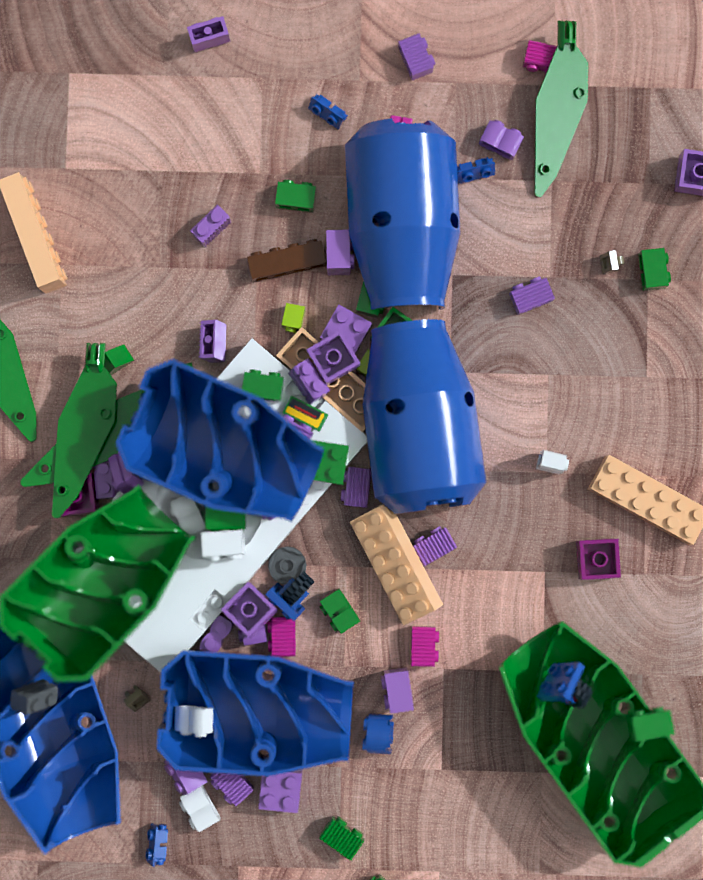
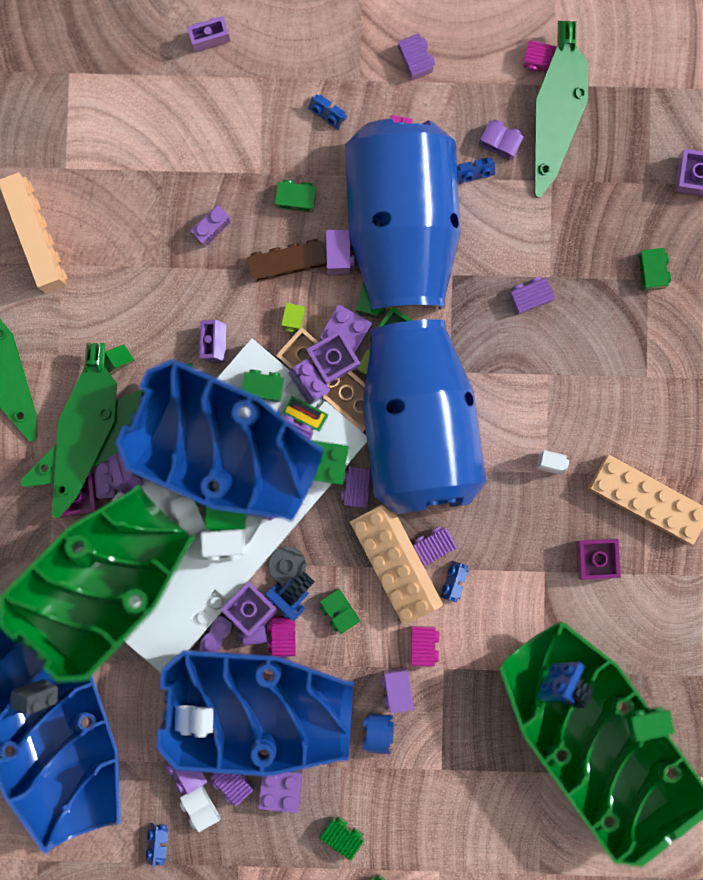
(137, 699): dark tan tile -> none
(456, 573): none -> blue hinge
(610, 262): dark tan tile -> none

